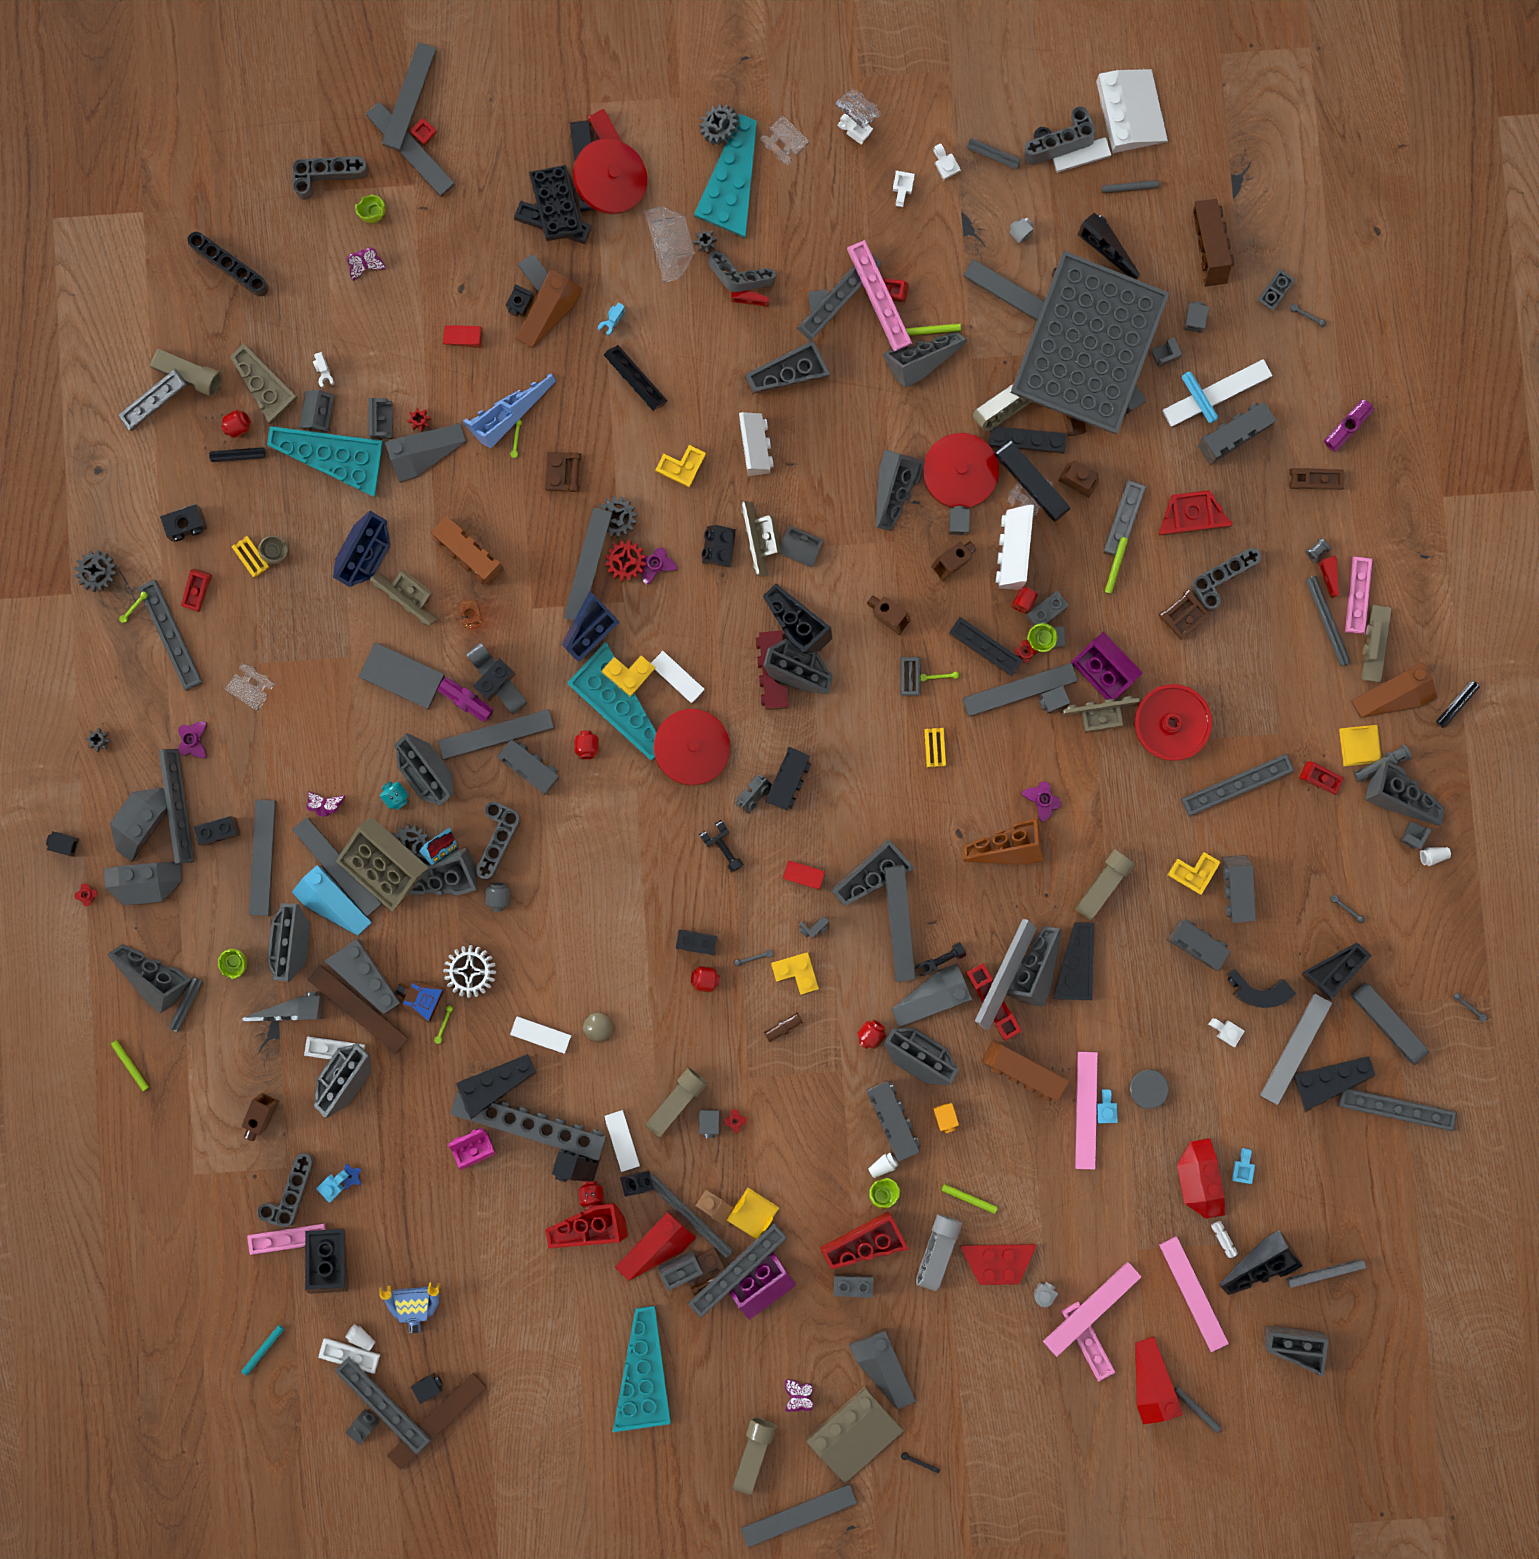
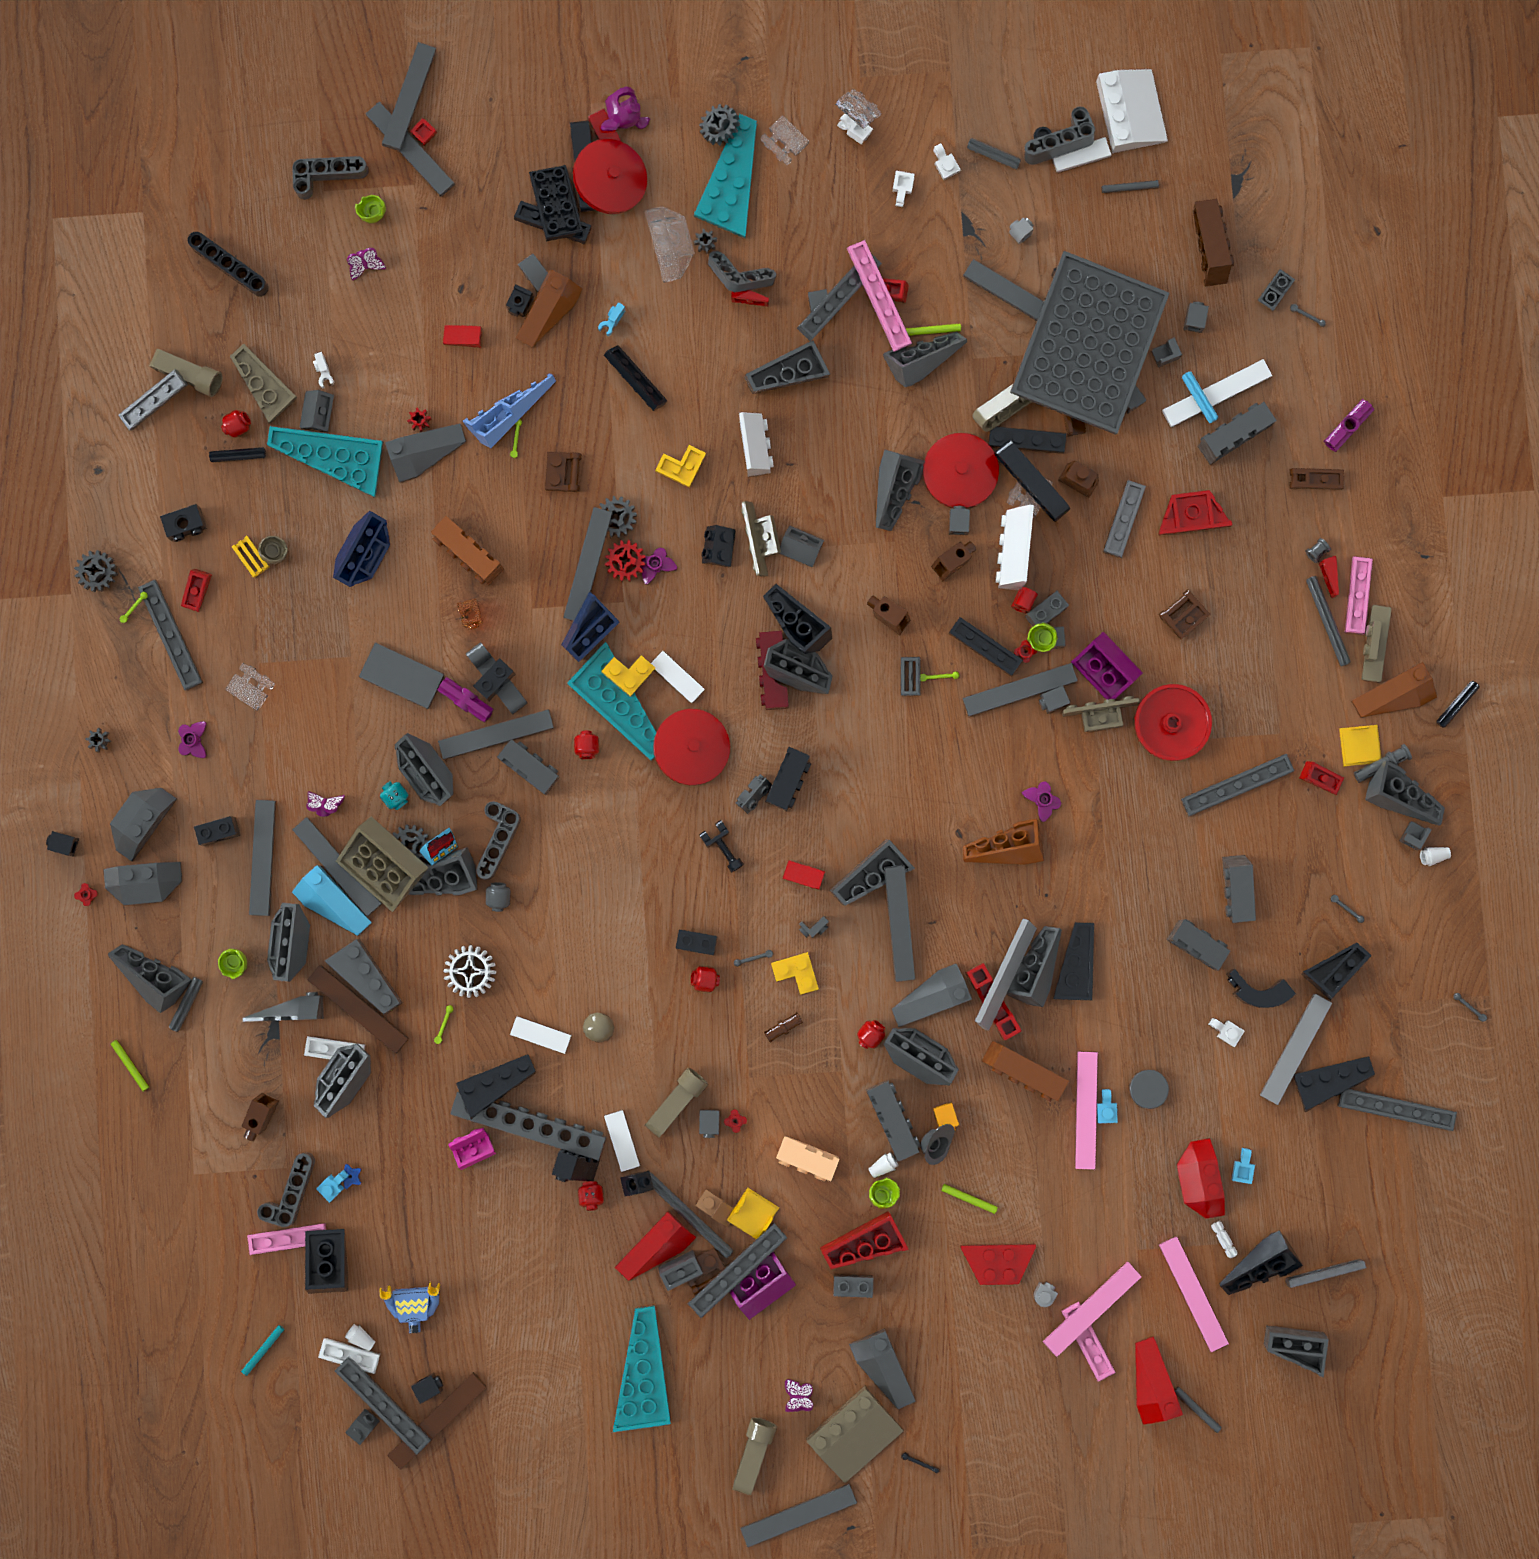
(176, 806): dark grey tile -> none
(380, 418): dark grey hinge -> none
(408, 593): dark tan bracket -> none
(420, 998): torso -> none
(592, 1226): red wedge -> none
(623, 114): none -> magenta piece
(807, 1158): none -> light nougat wedge
(931, 965): black bar -> none
(937, 1143): none -> dark grey piece
(938, 1252): light grey beam -> none
(942, 745): yellow tile -> none
(1102, 238): black wedge -> none
(1116, 565): lime bar -> none
(1116, 868): dark tan beam -> none
(1197, 877): yellow plate -> none
(1227, 574): dark grey beam -> none
(1389, 1023): dark grey beam -> none

